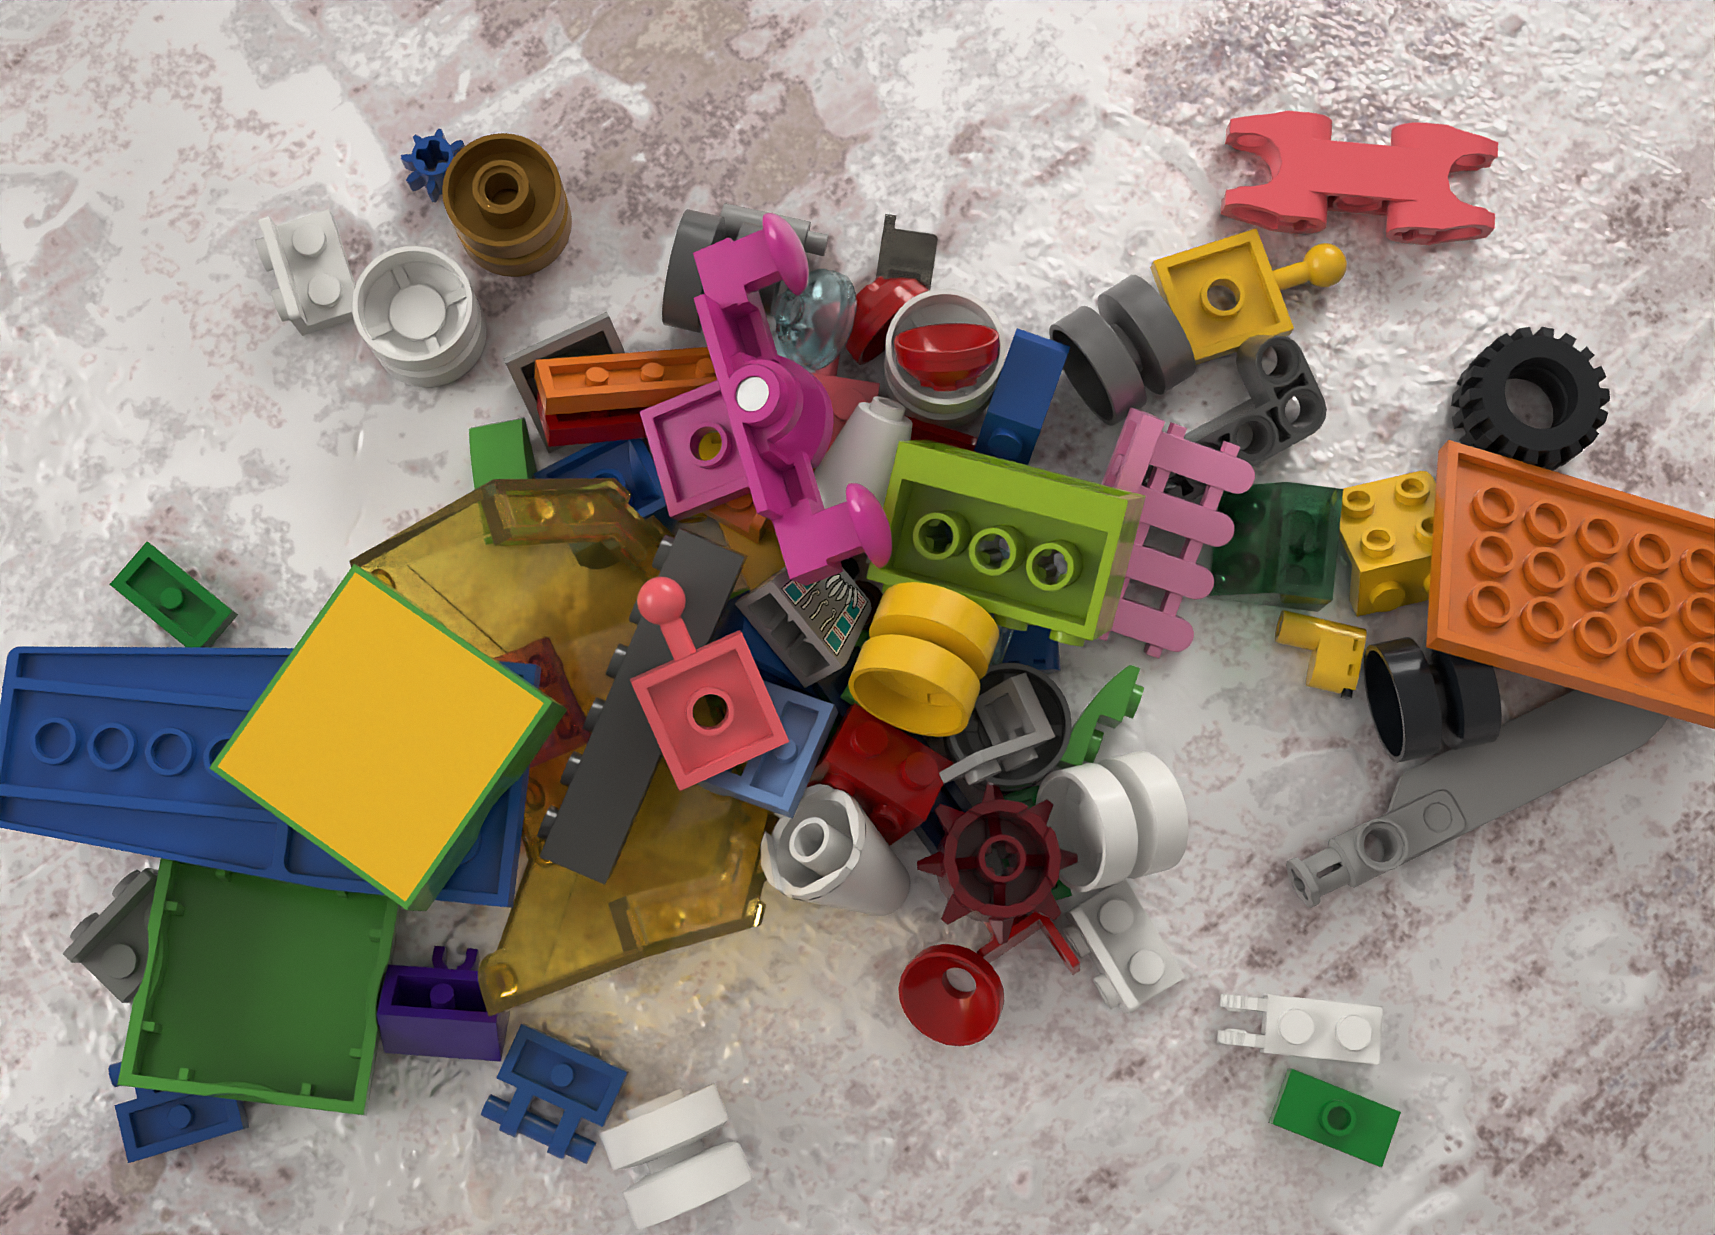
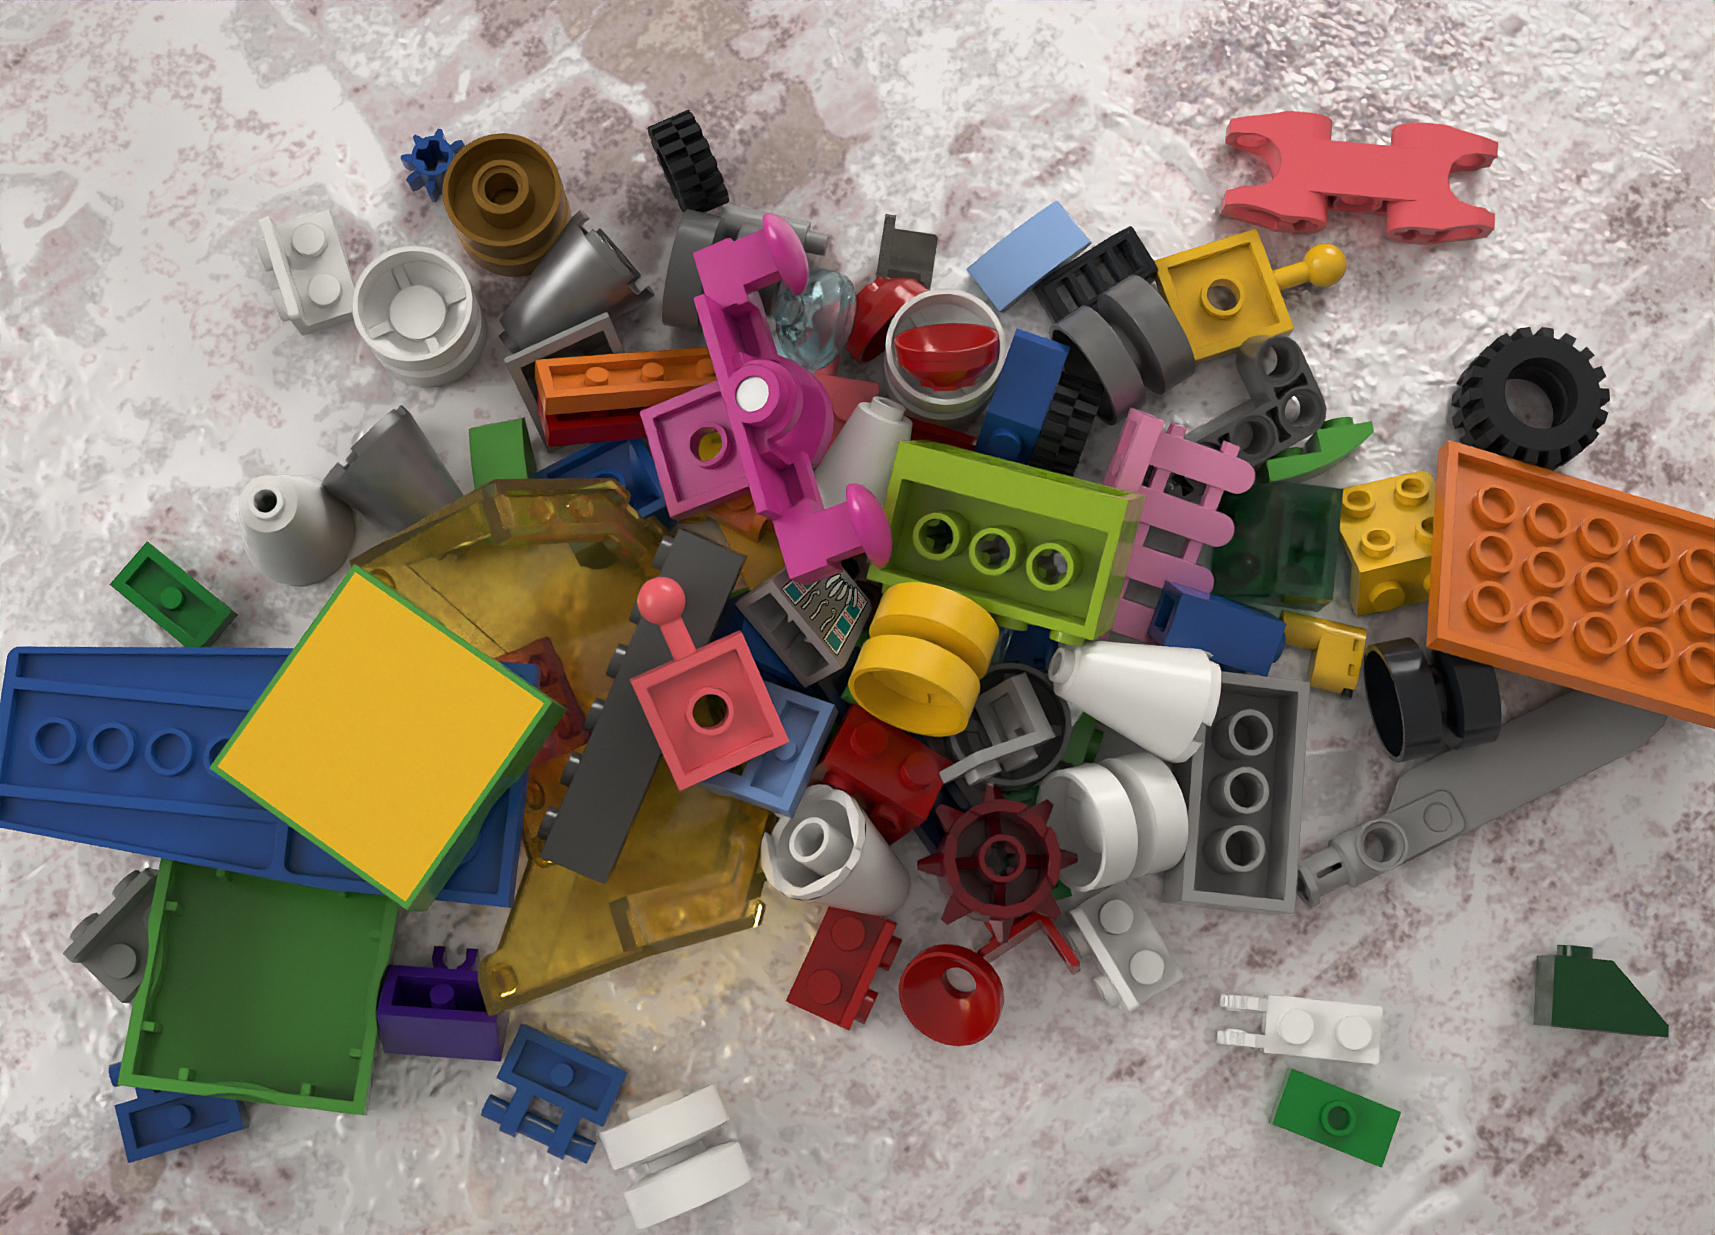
(294, 528): none -> white cone
(393, 474): none -> flat silver cone
(571, 284): none -> flat silver cone
(688, 163): none -> black tyre
(842, 965): none -> red bracket
(1028, 256): none -> light blue slope
(1067, 424): none -> black tyre
(1123, 242): none -> black slope
(1141, 691): none -> white cone
(1233, 632): none -> blue brick
(1244, 800): none -> light grey brick
(1324, 449): none -> bright green slope
(1591, 996): none -> dark green slope

